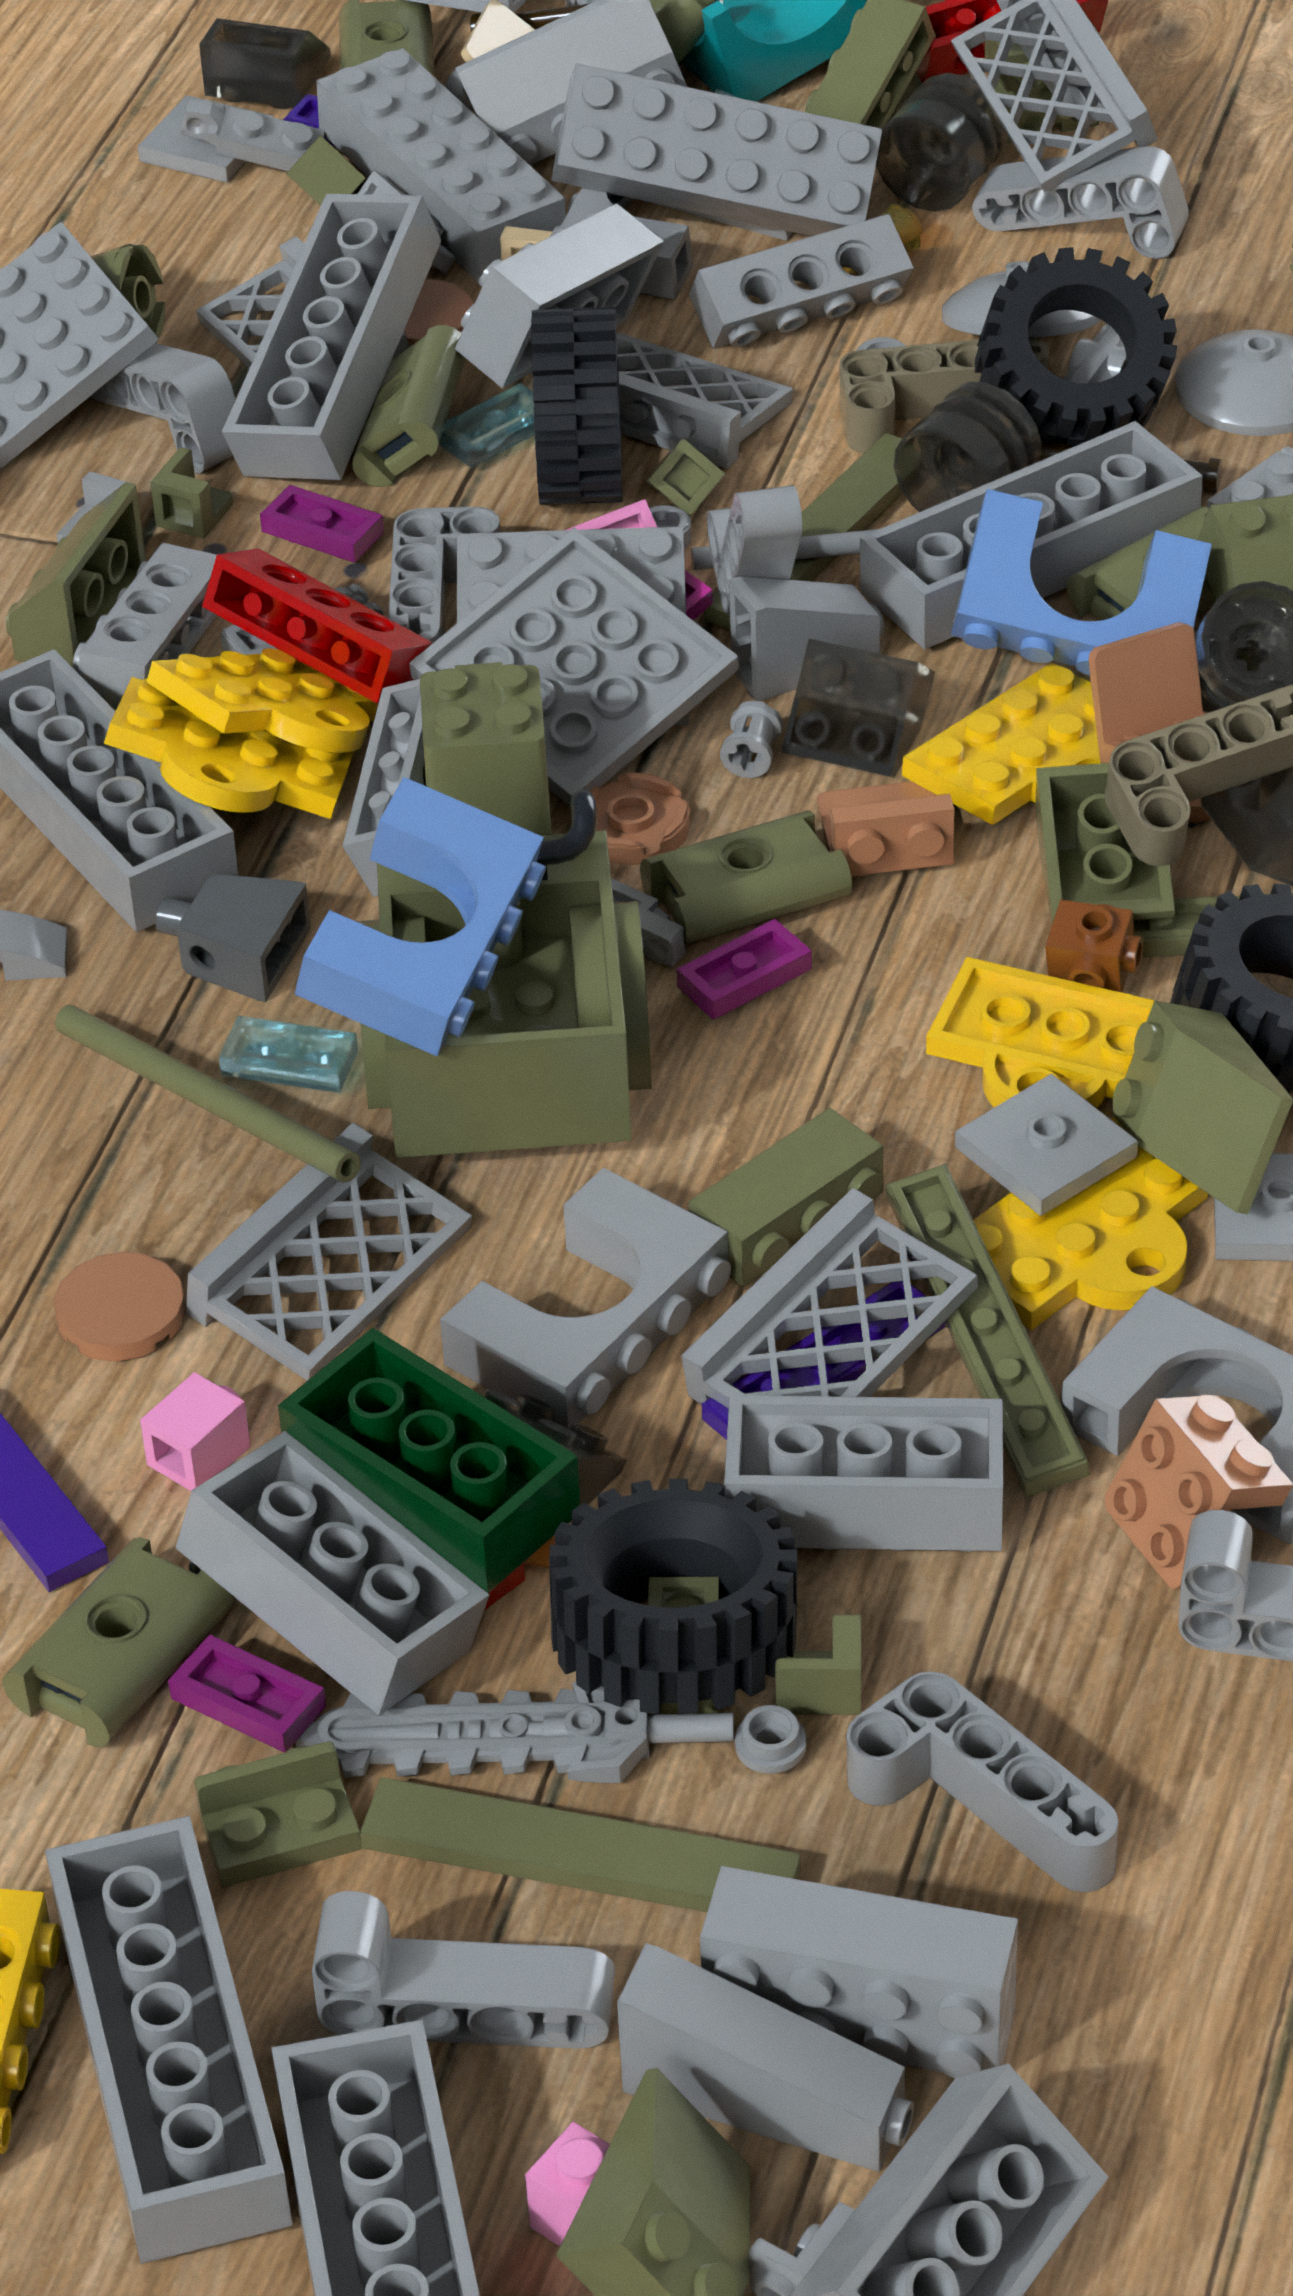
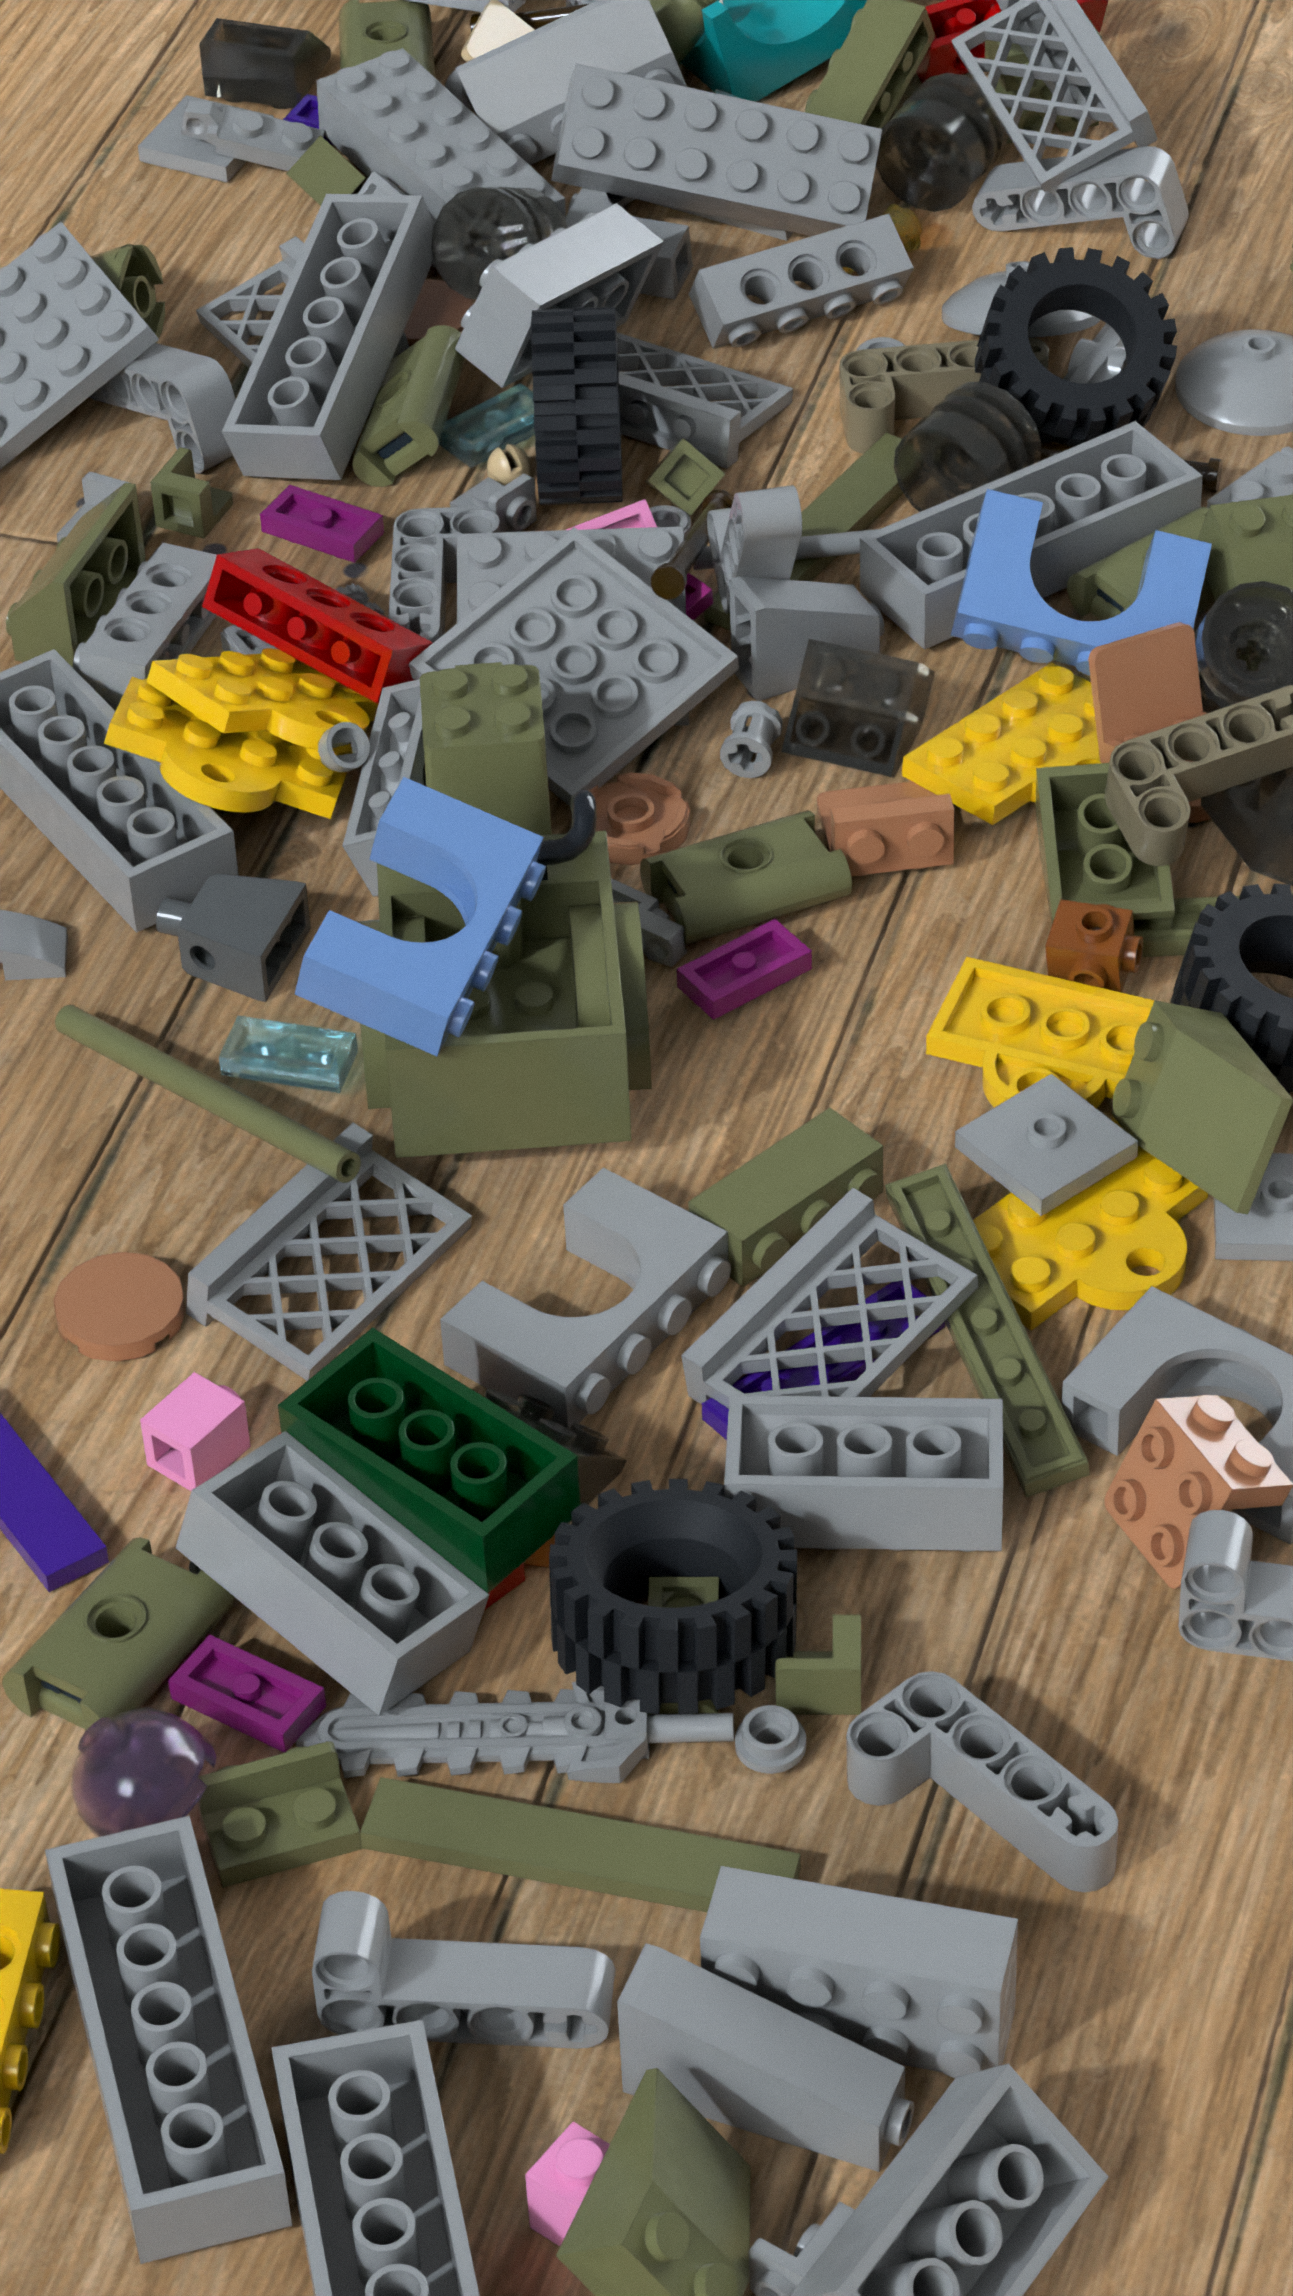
(138, 1770): none -> clear purple cylinder
(340, 735): none -> light grey hinge
(486, 227): none -> clear smoke wheel
(508, 464): none -> tan hinge
(512, 503): none -> light grey bracket
(671, 577): none -> dark brown bar

